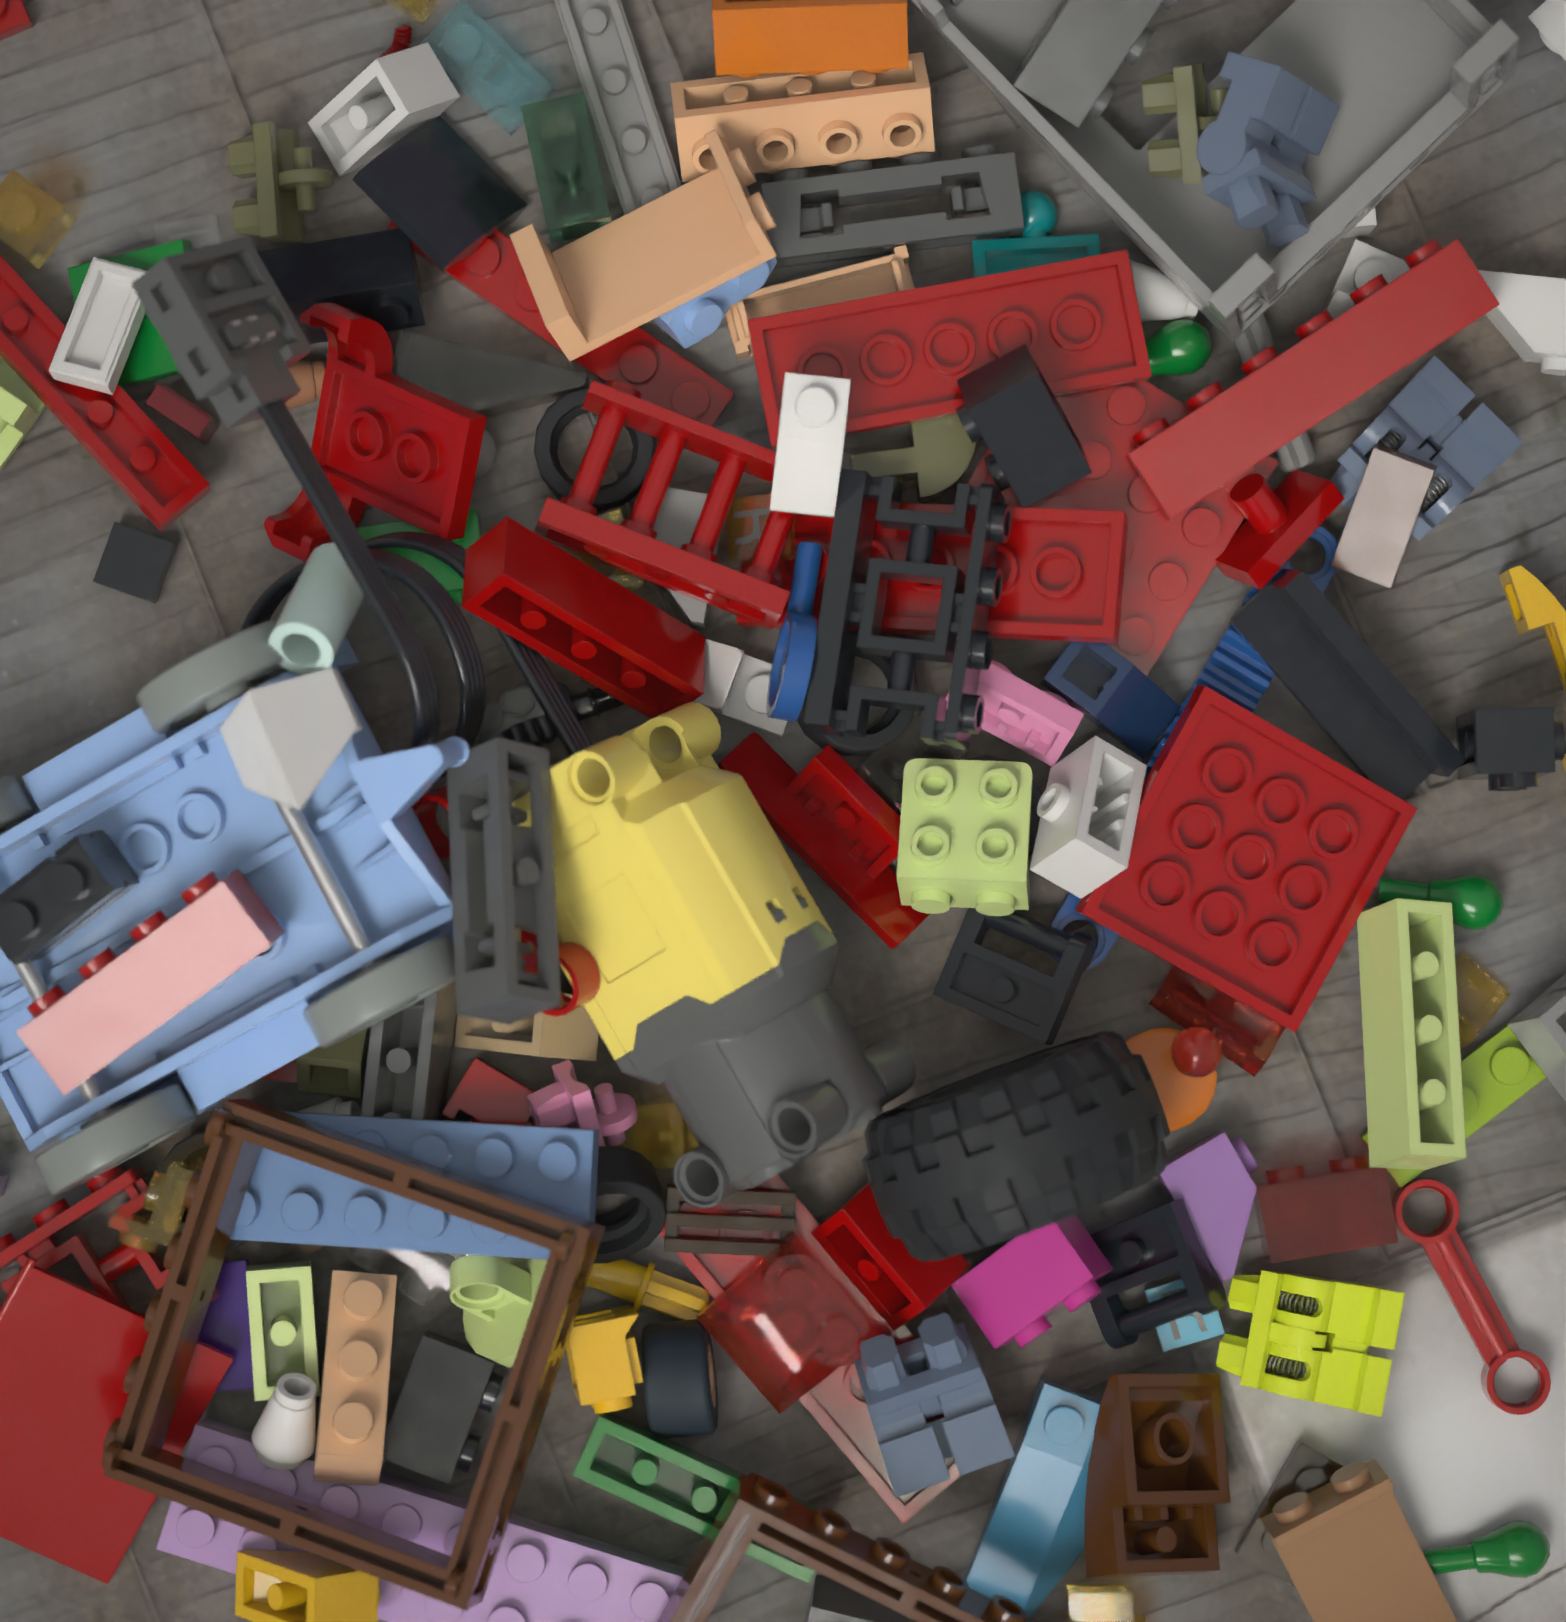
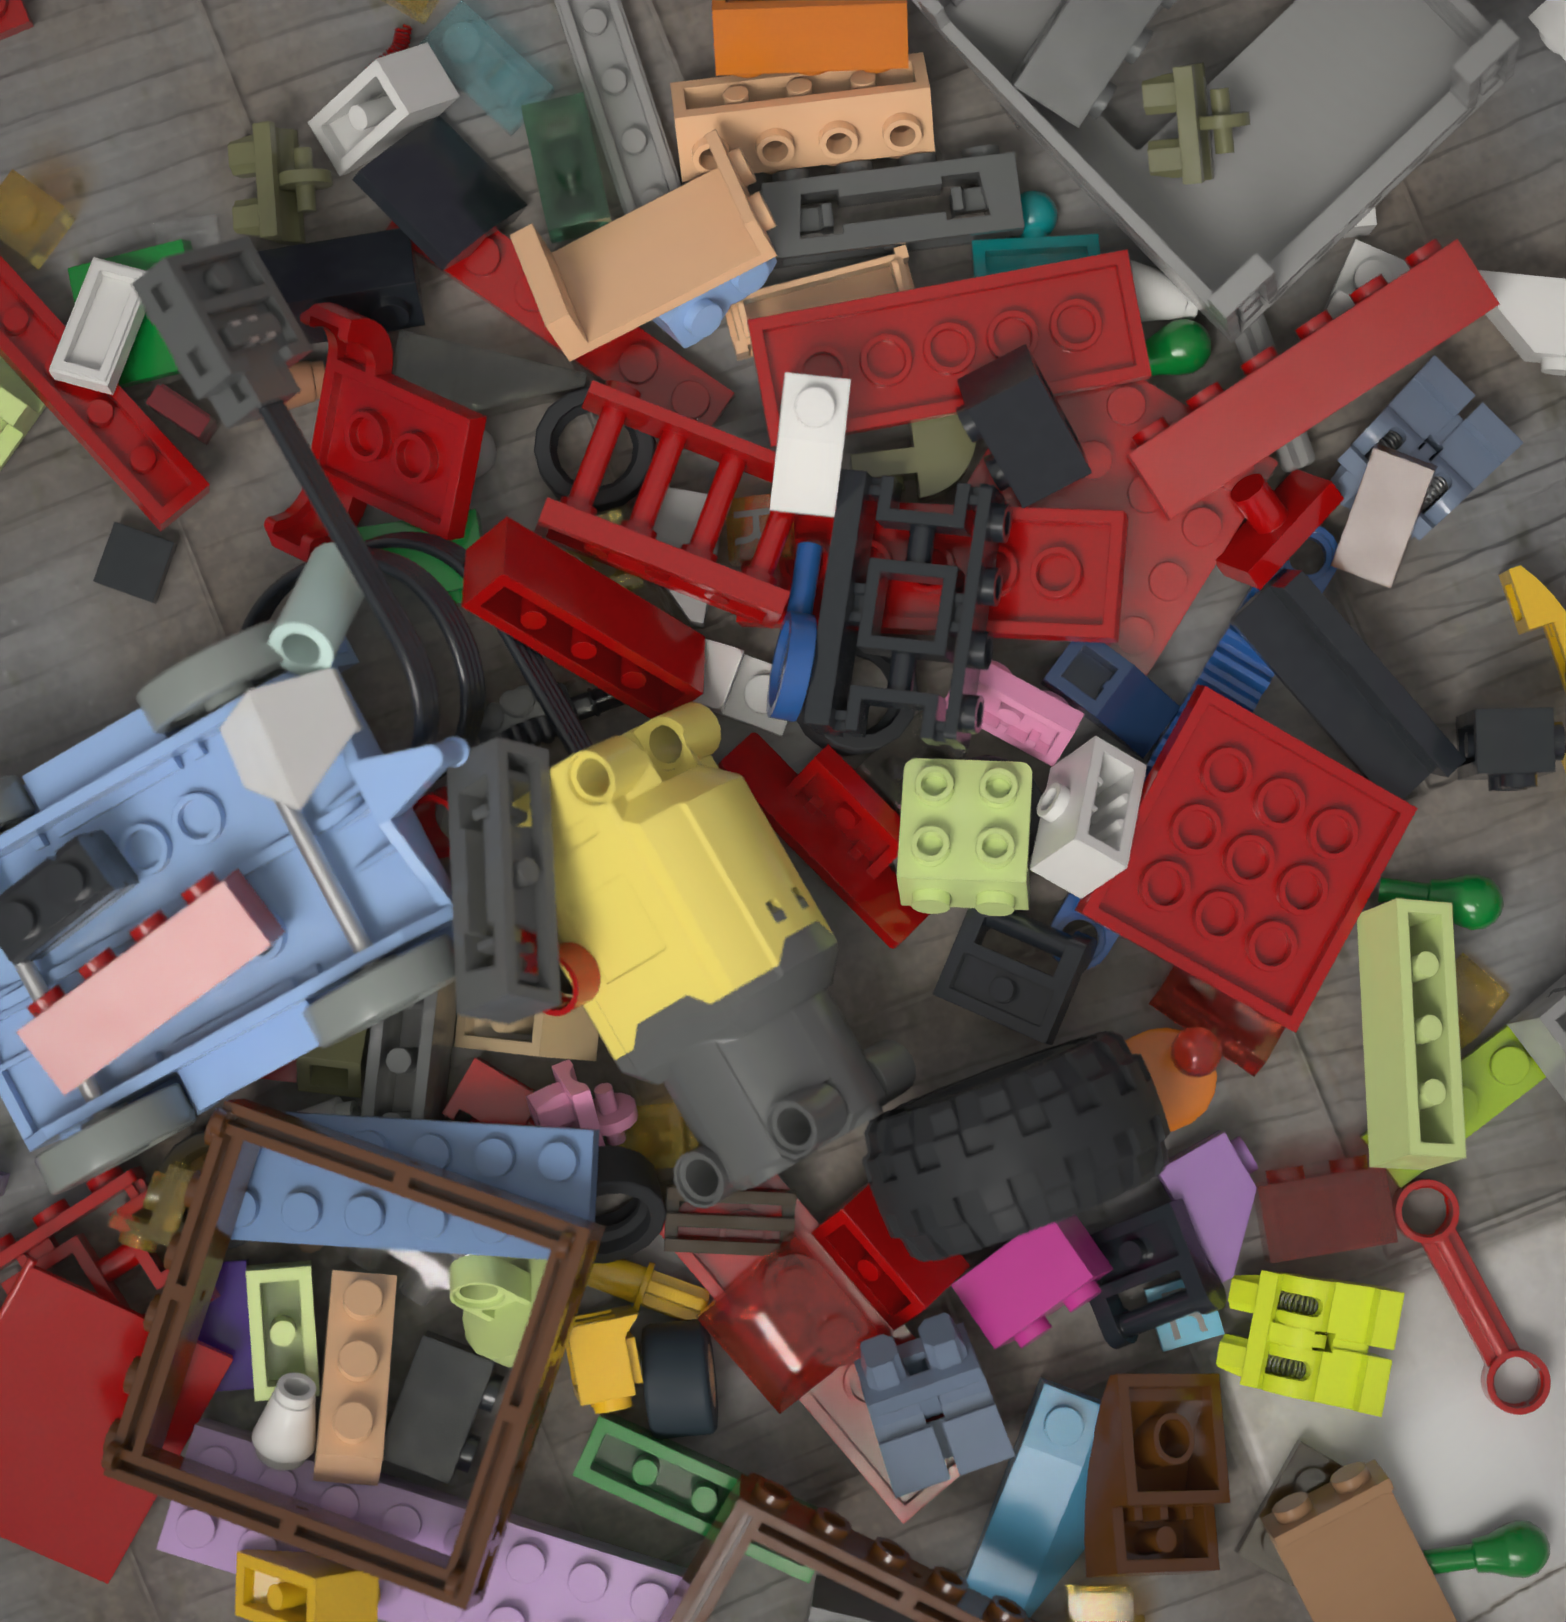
(1261, 146): sand blue hips -> none

